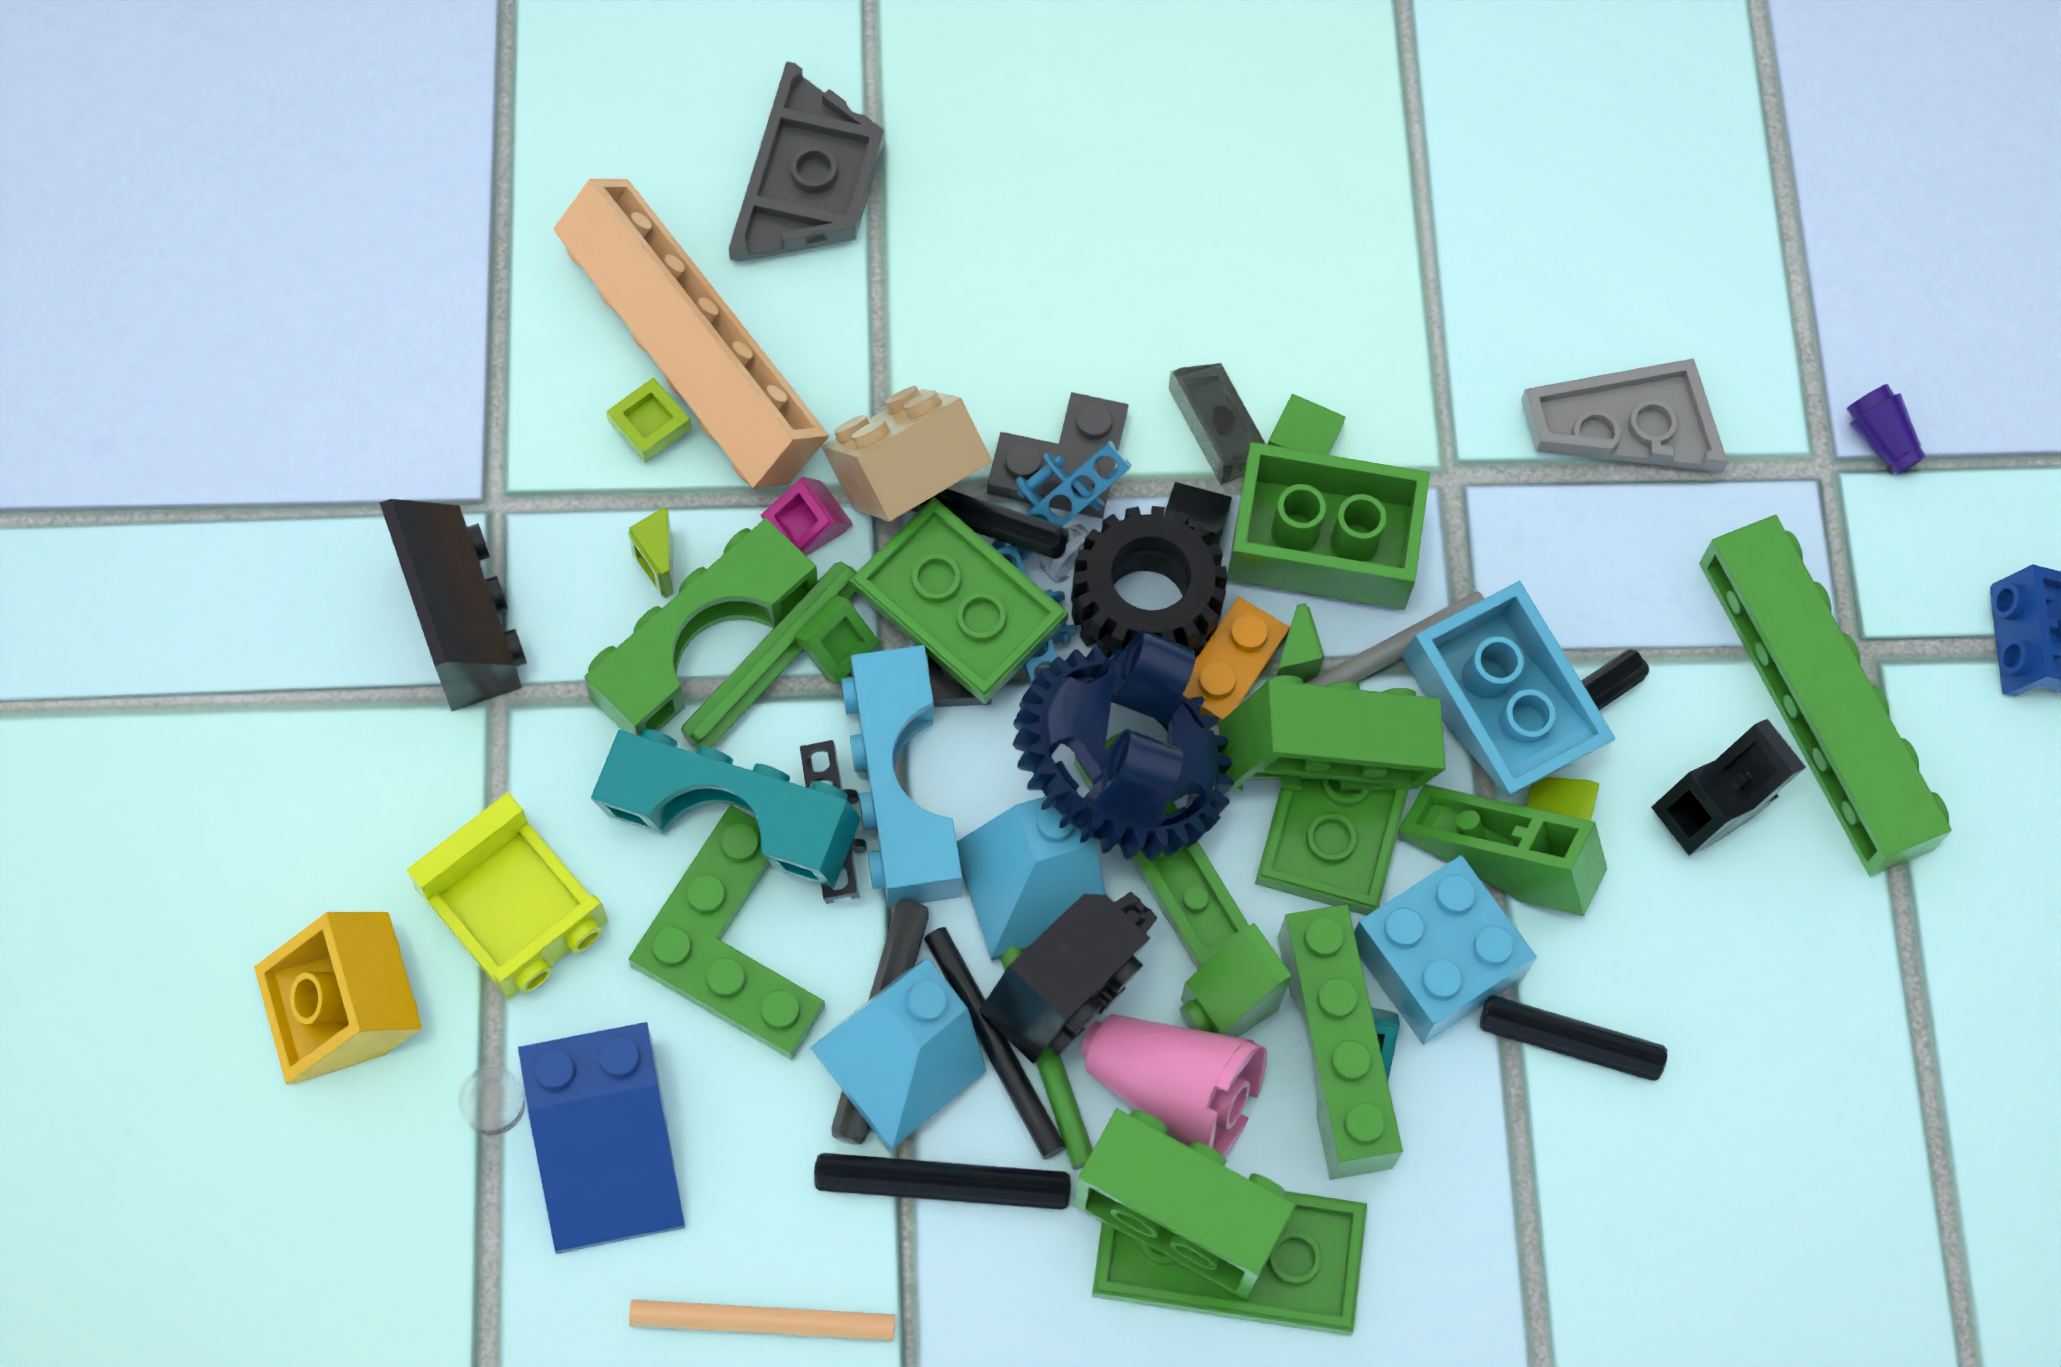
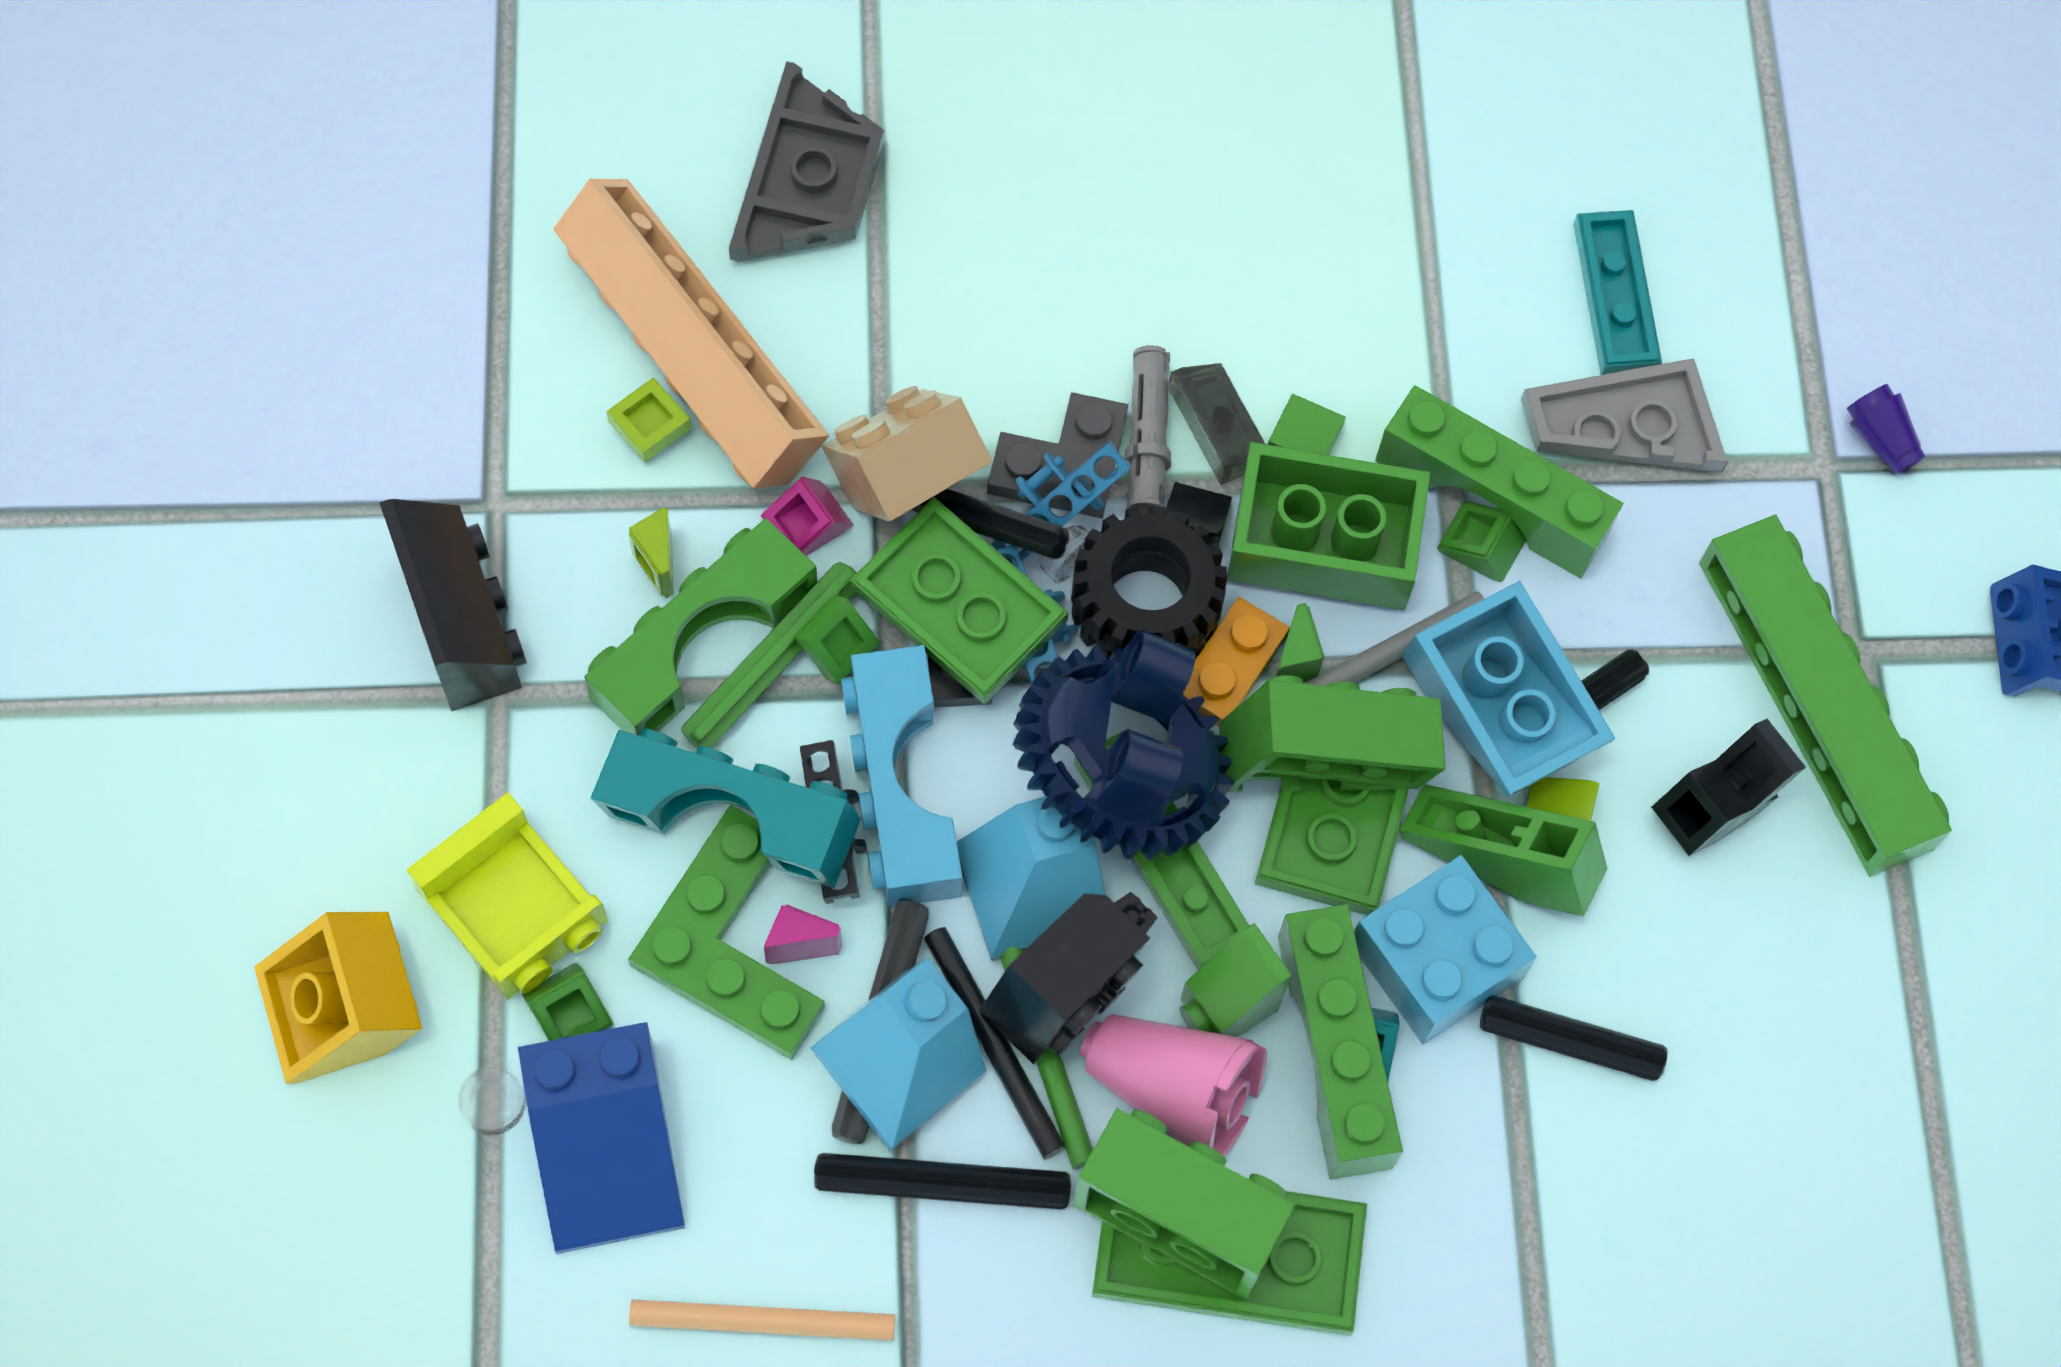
(567, 1005): none -> bright green slope
(800, 937): none -> dark pink slope
(1148, 429): none -> light grey pin
(1483, 540): none -> bright green slope
(1552, 507): none -> bright green arch
(1616, 291): none -> teal tile

